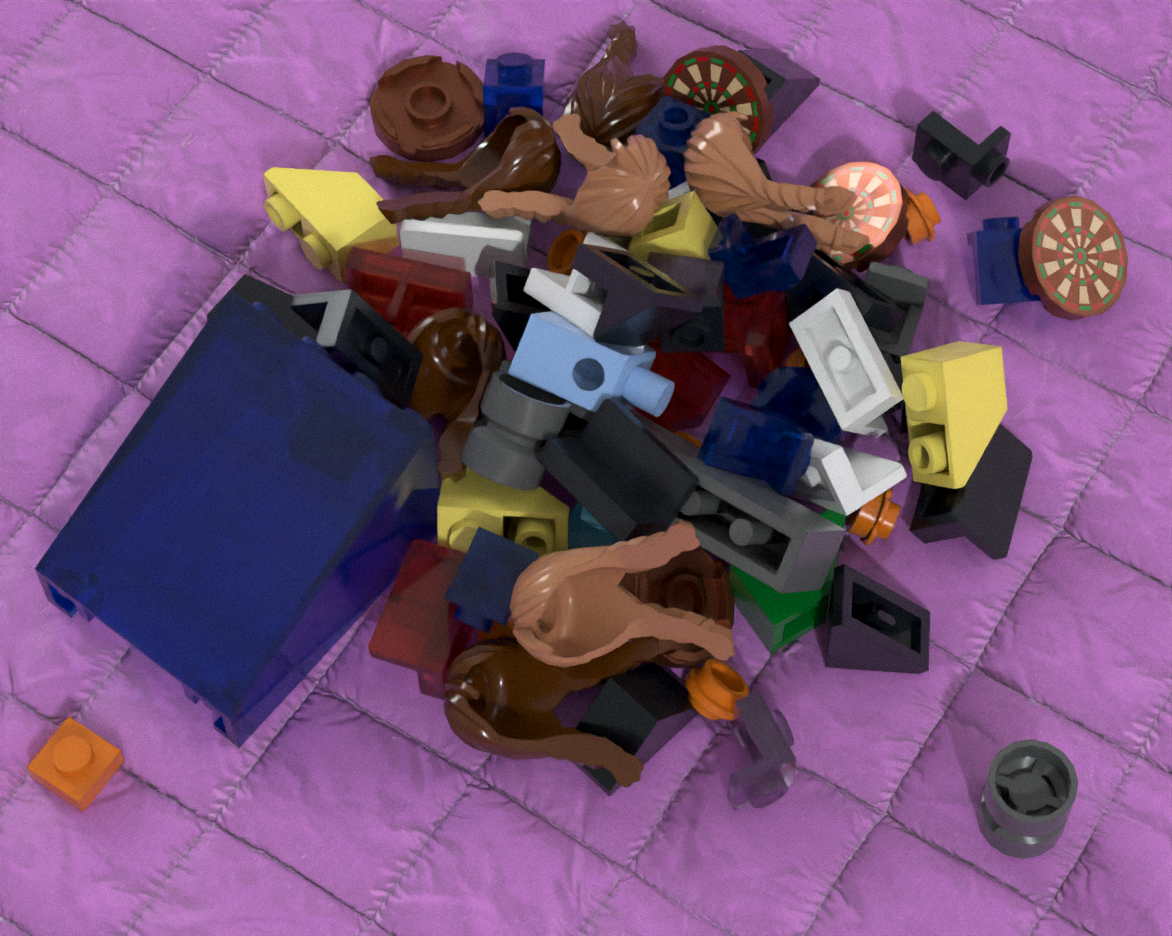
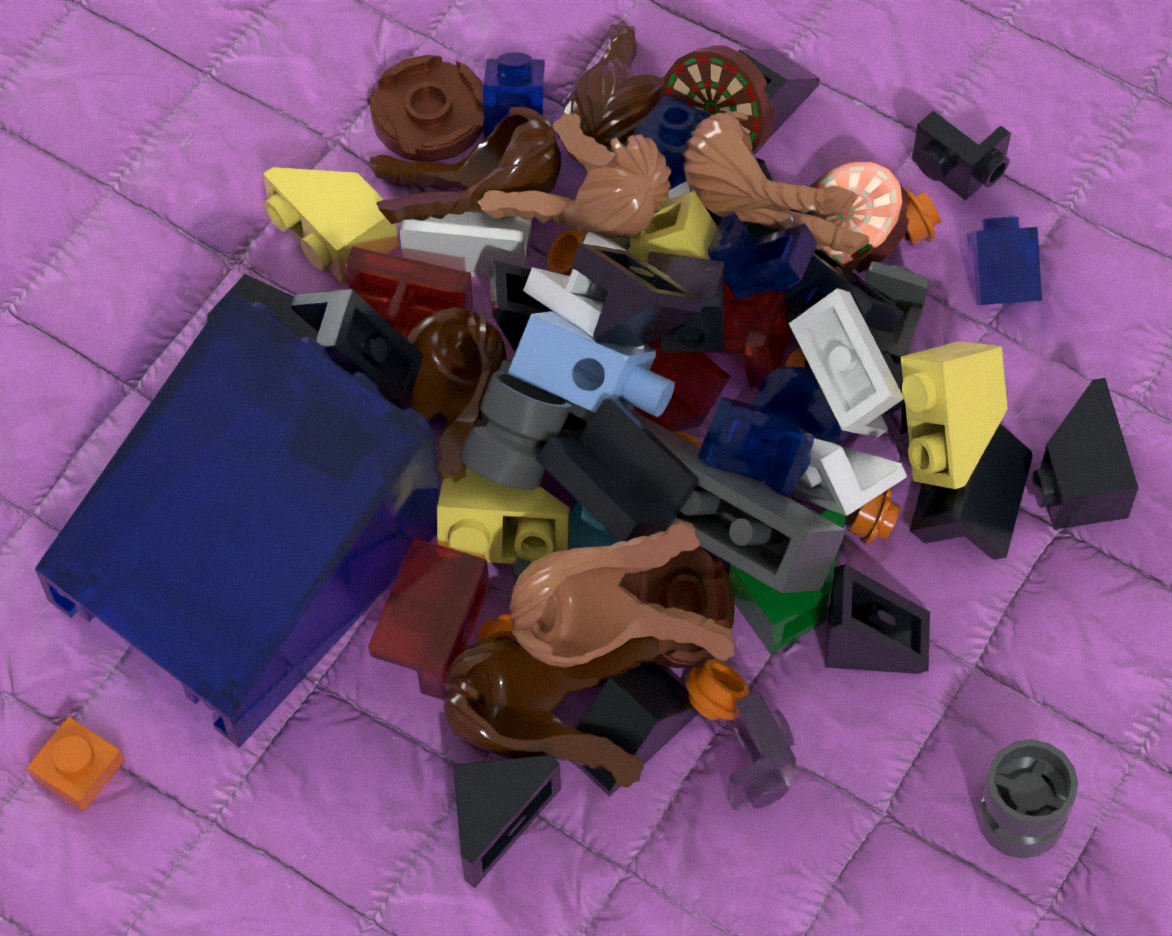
(487, 580): clear blue bracket -> none
(497, 805): none -> black slope
(1073, 257): copper tile -> none
(1087, 465): none -> black slope

